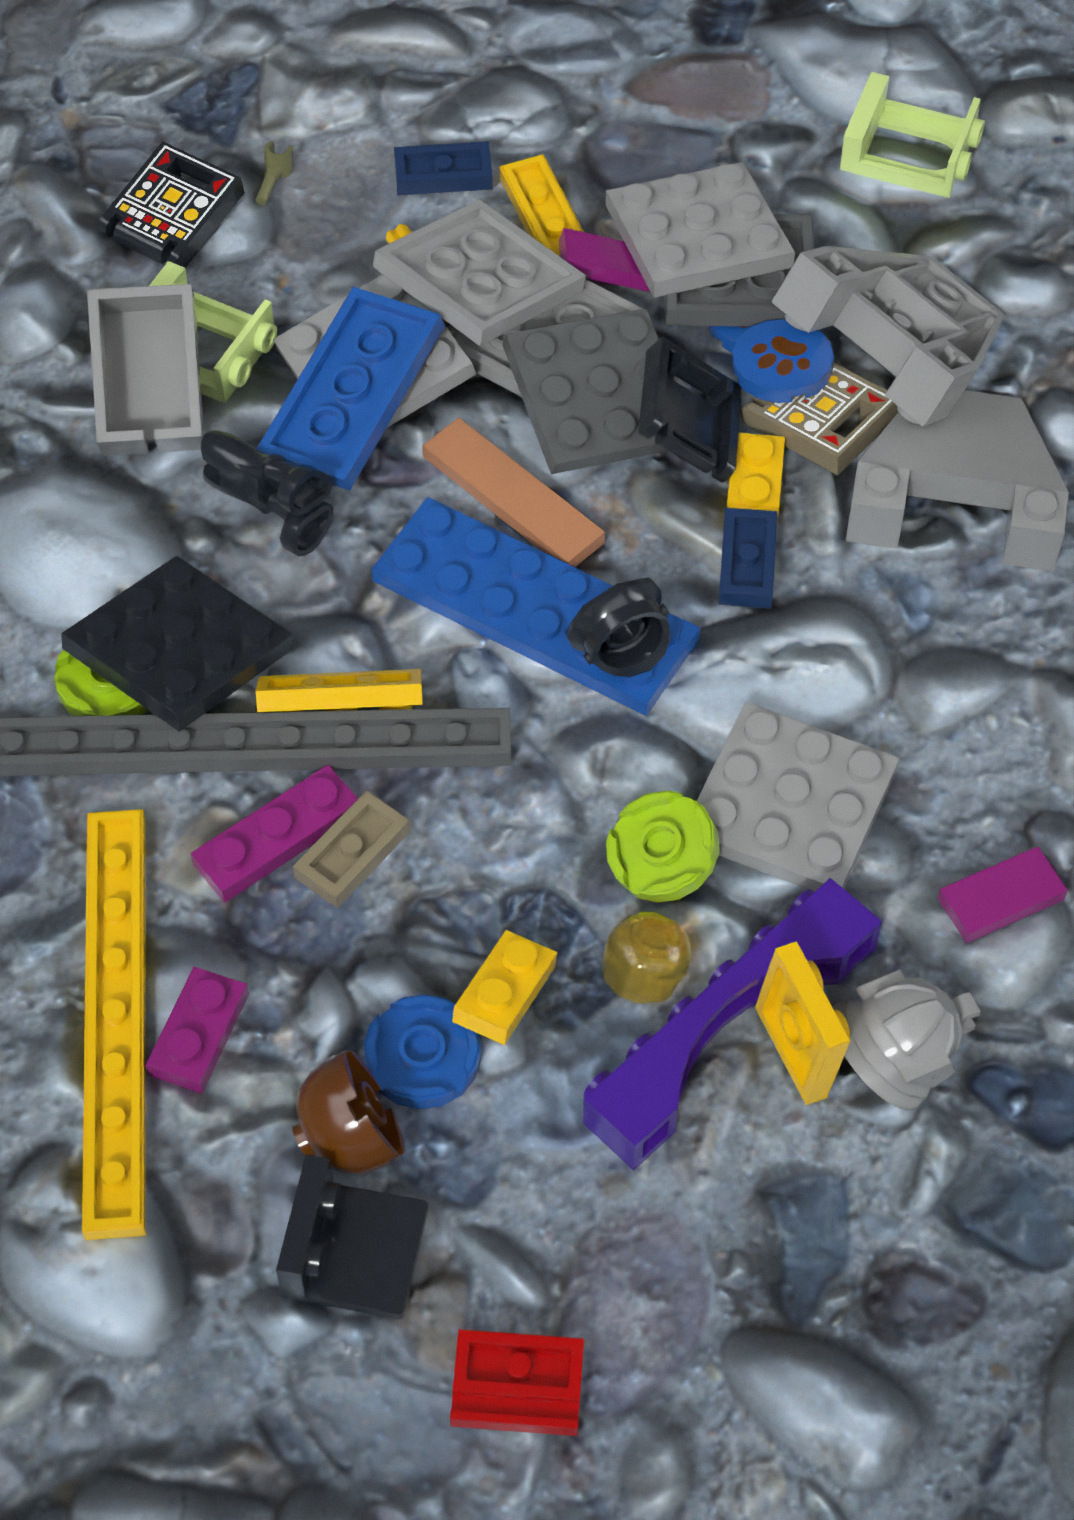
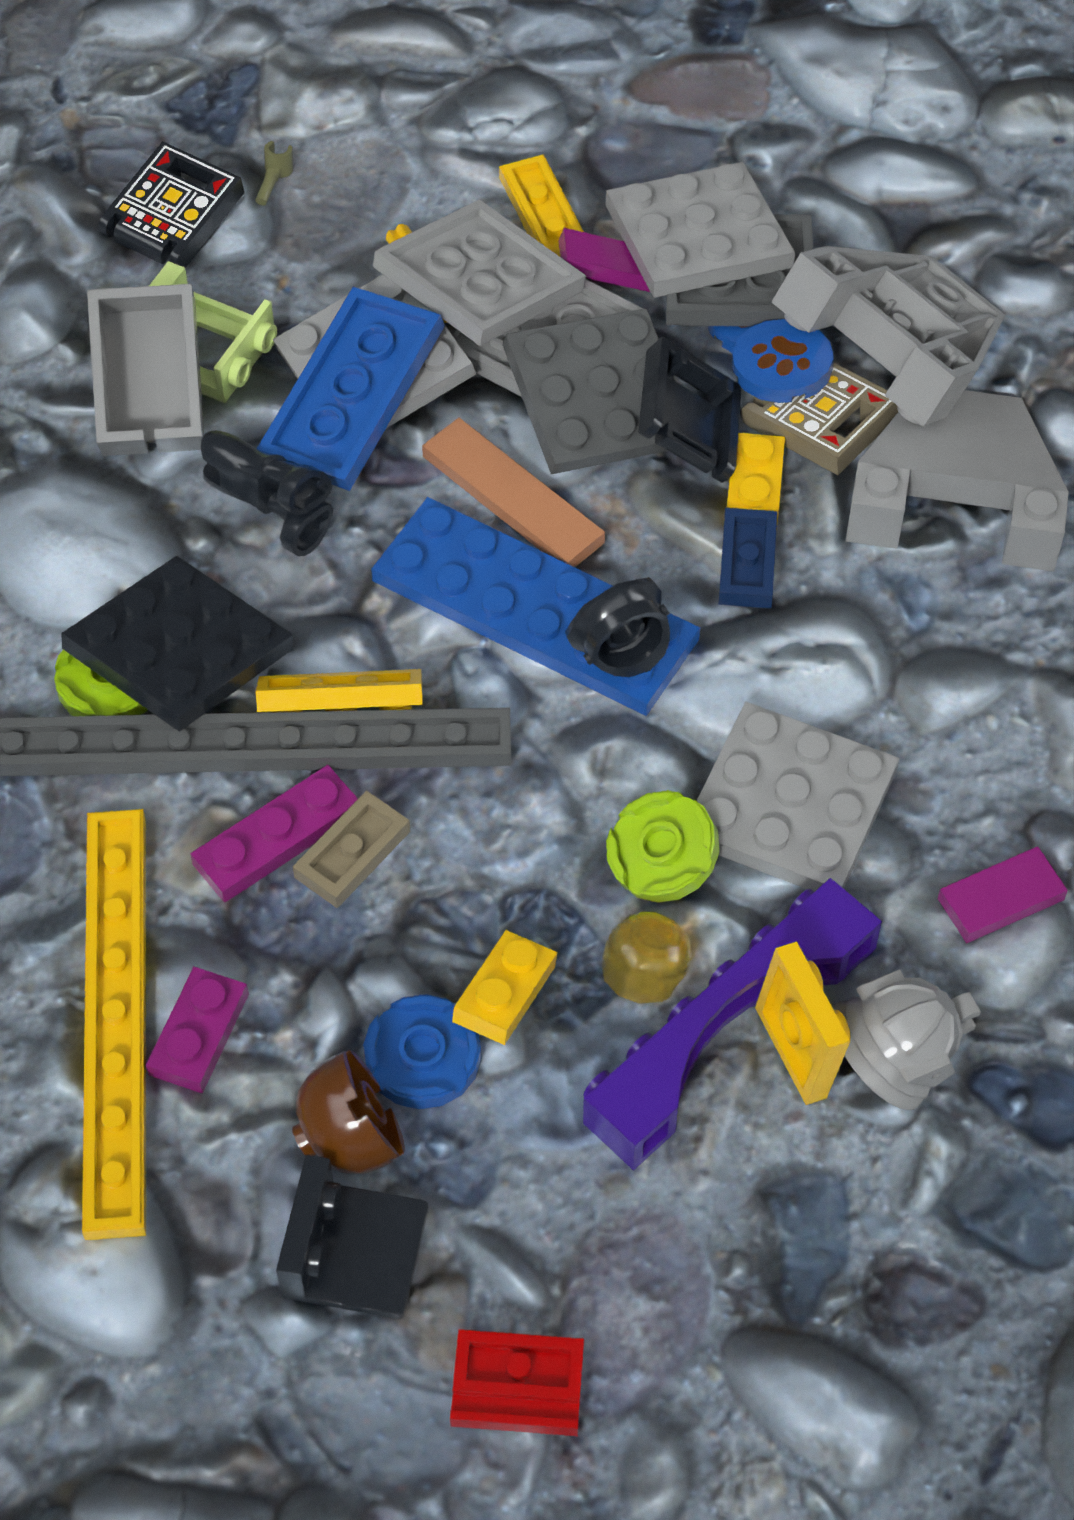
(443, 168): dark blue plate -> none
(877, 111): yellowish green panel -> none

